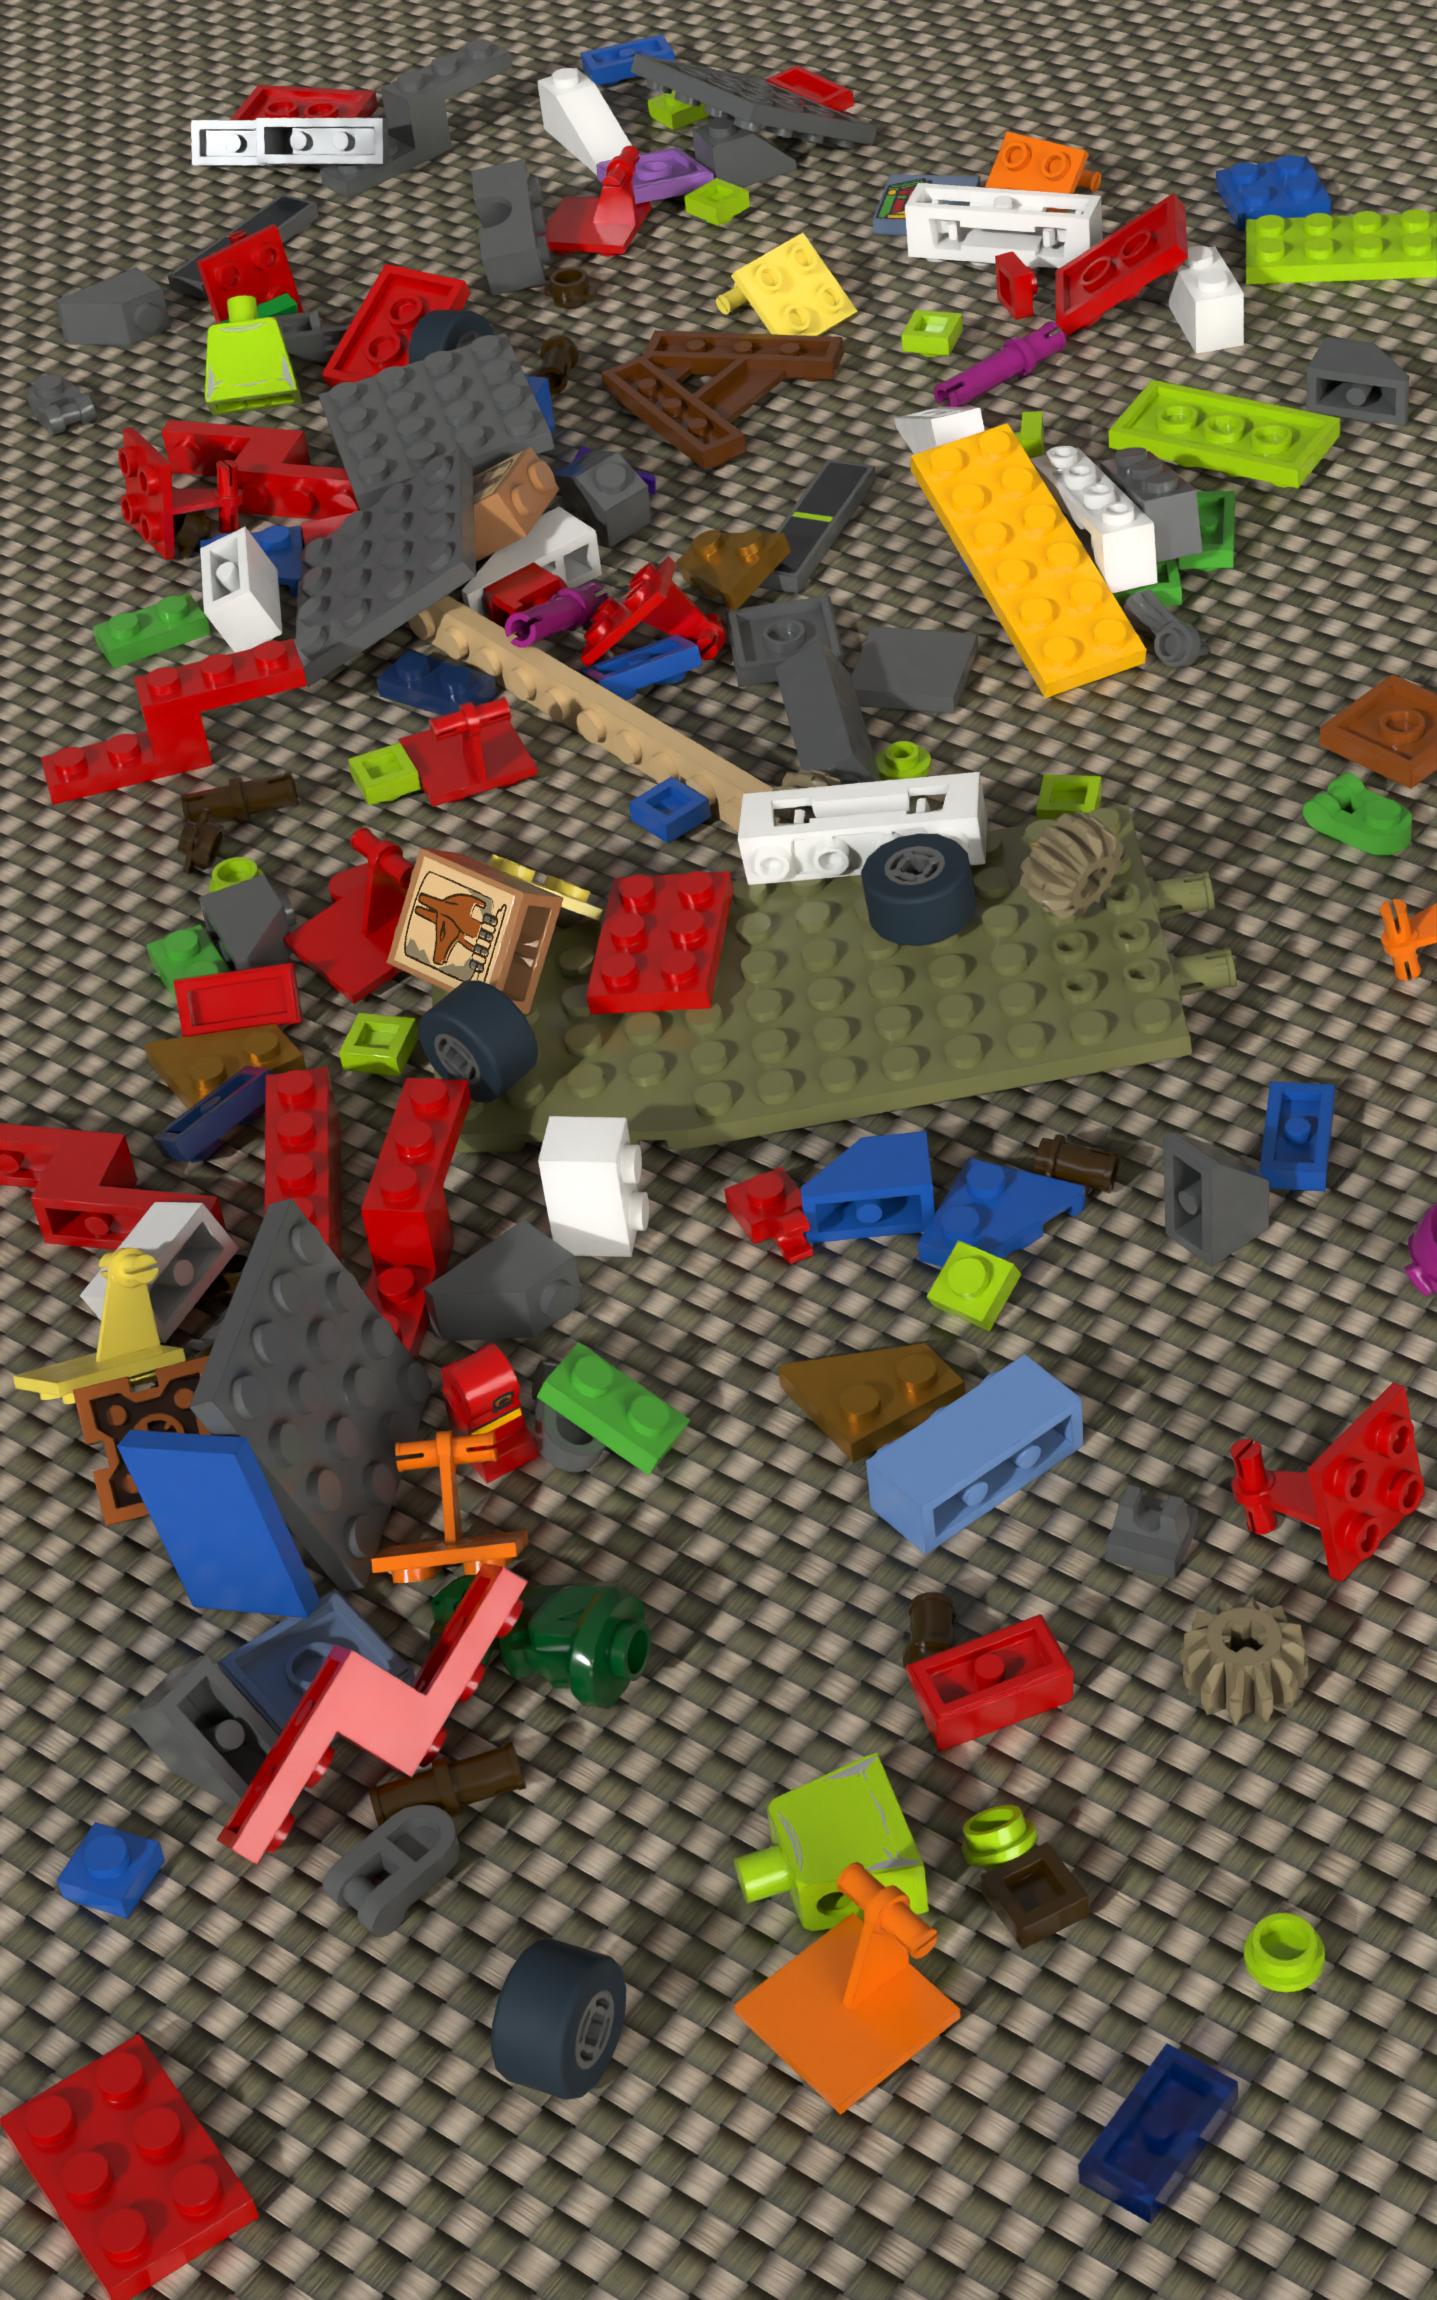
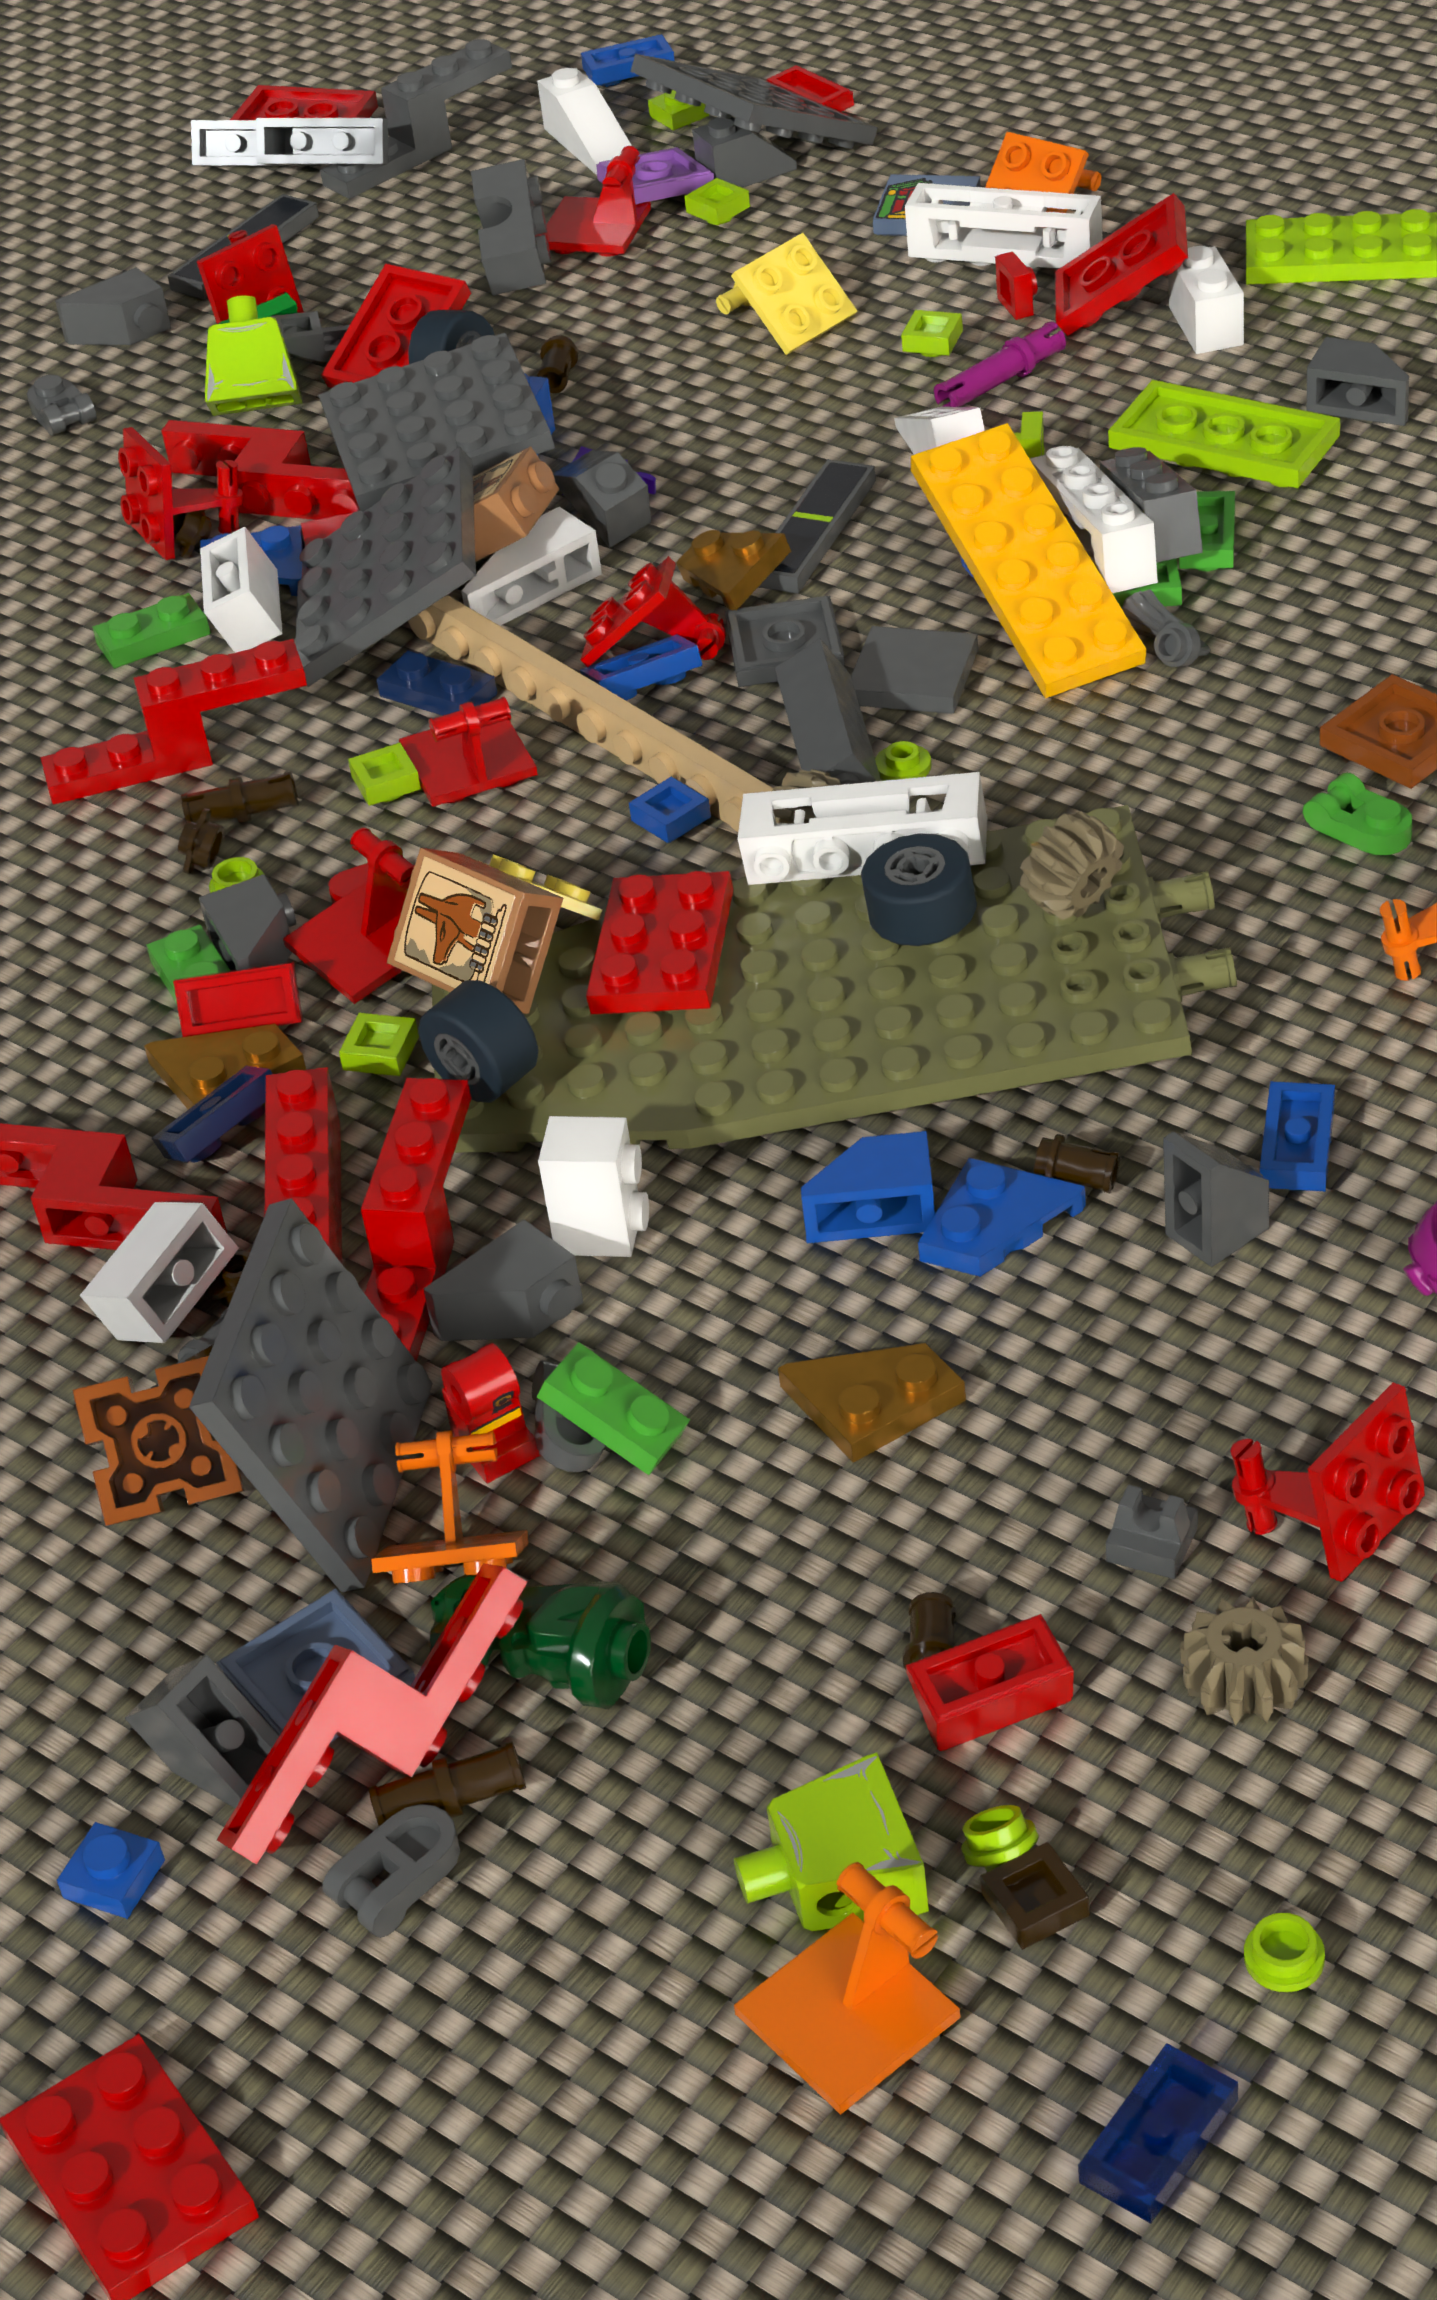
(126, 1340): light yellow plate -> none
(219, 1522): blue tile -> none
(520, 592): red brick -> none
(558, 2018): black wheel -> none
(564, 611): magenta pin -> none
(570, 288): dark brown plate -> none
(742, 373): reddish brown plate -> none
(771, 1208): red plate -> none
(974, 1285): lime plate -> none
(974, 1453): medium blue brick -> none
(1068, 795): lime plate -> none
(1272, 188): blue plate -> none

